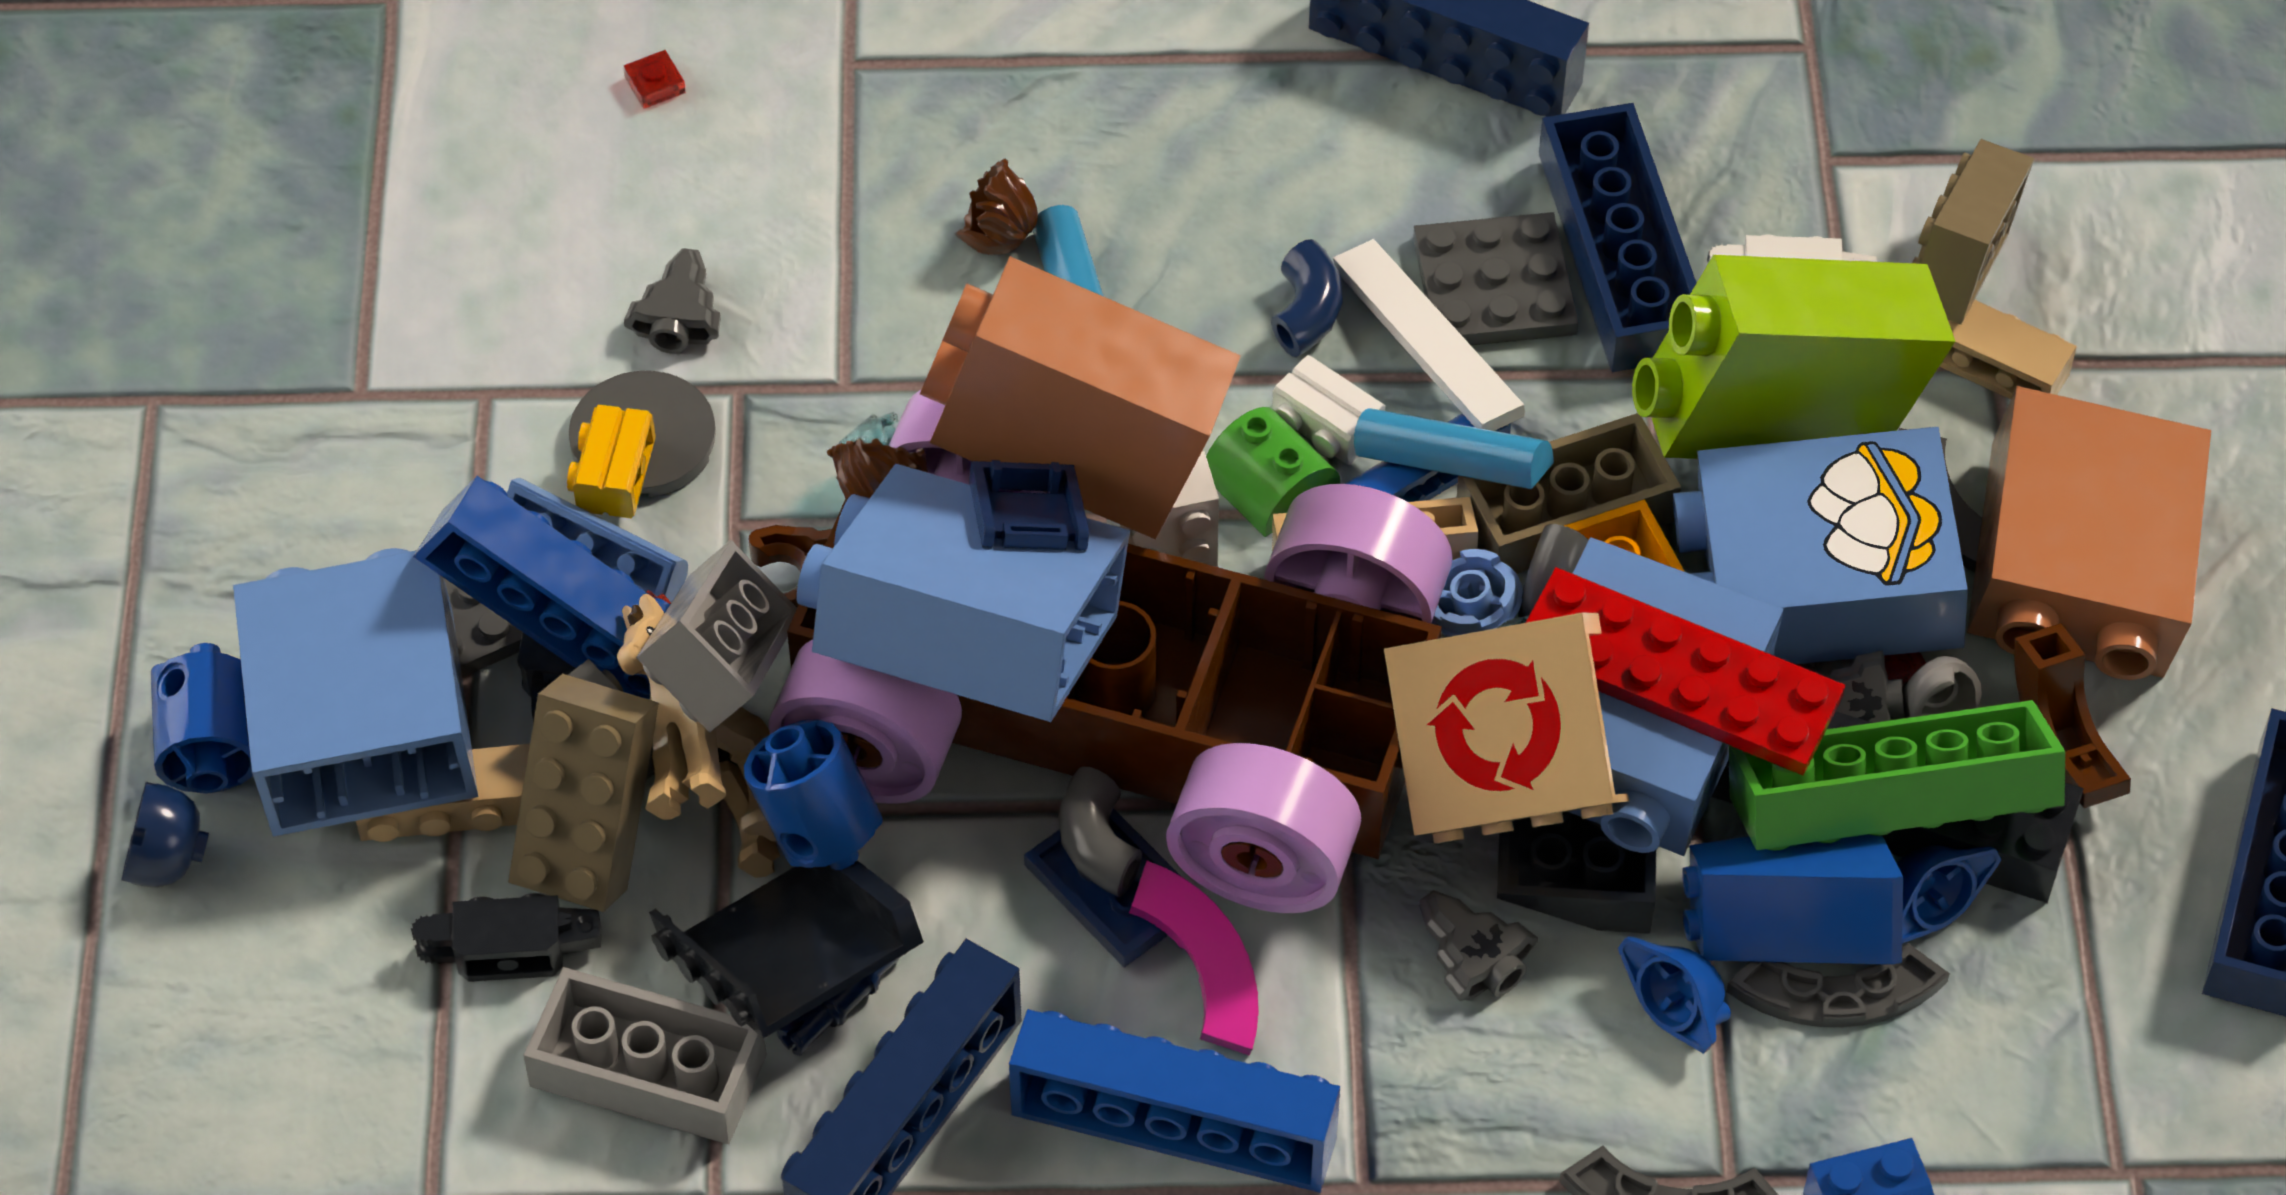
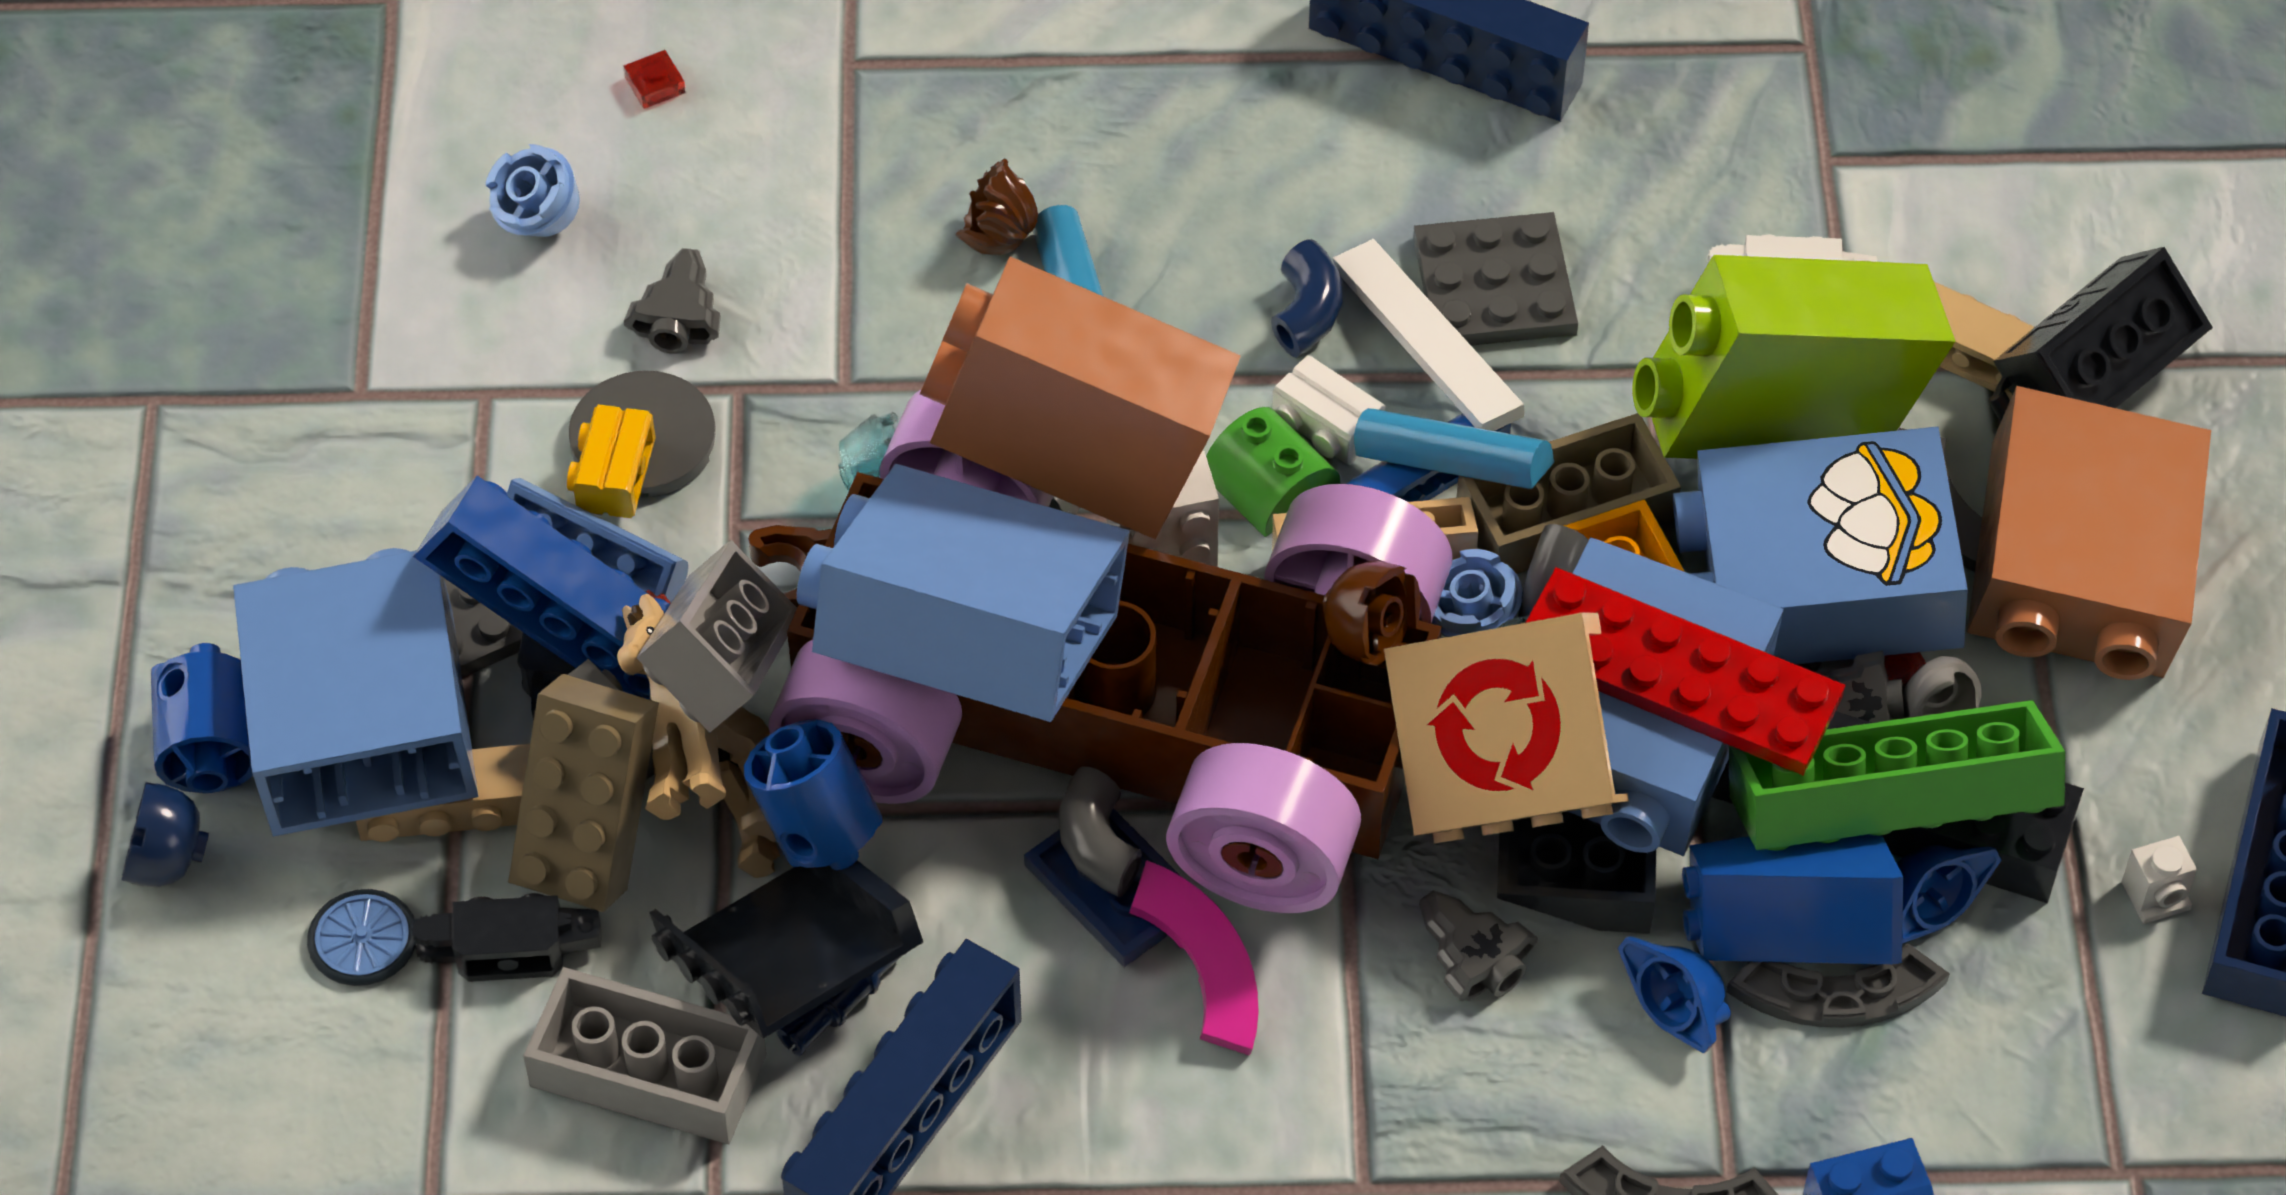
(361, 937): none -> medium blue wheel
(533, 192): none -> light blue cone
(865, 465): reddish brown hair -> none
(1028, 518): dark blue container -> none
(1174, 1099): blue brick -> none
(1371, 610): none -> reddish brown cylinder
(1616, 227): dark blue brick -> none
(1972, 223): dark tan brick -> none
(2052, 675): reddish brown arch -> none
(2107, 335): none -> black container
(2159, 879): none -> white brick

